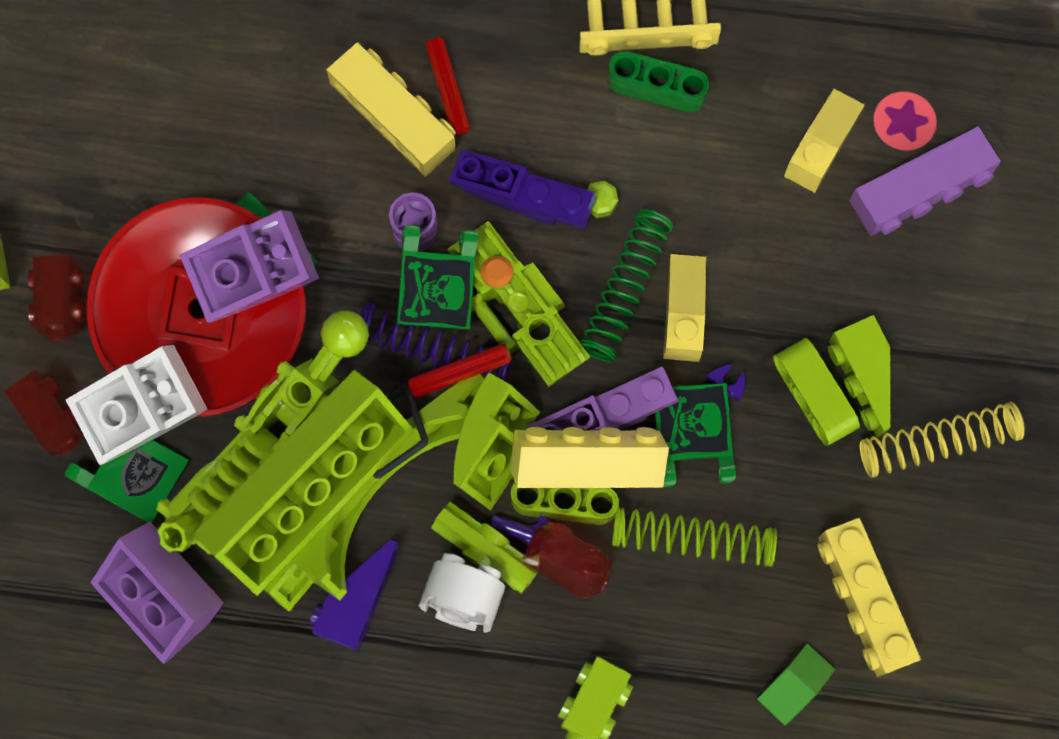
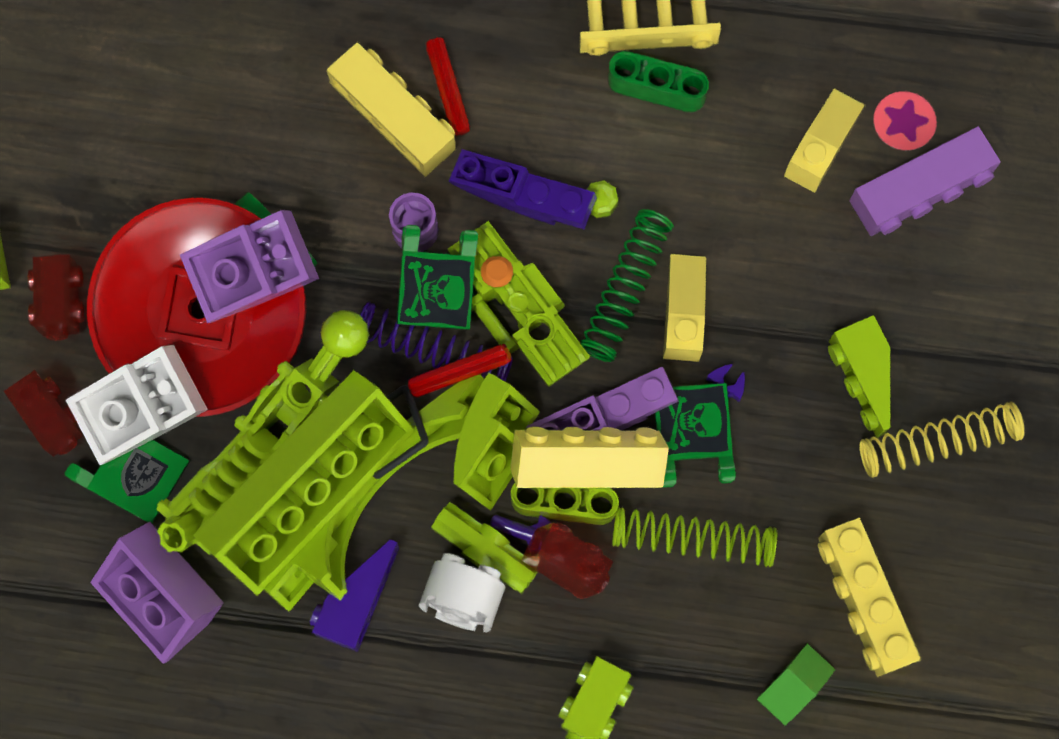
(816, 392): lime beam -> none

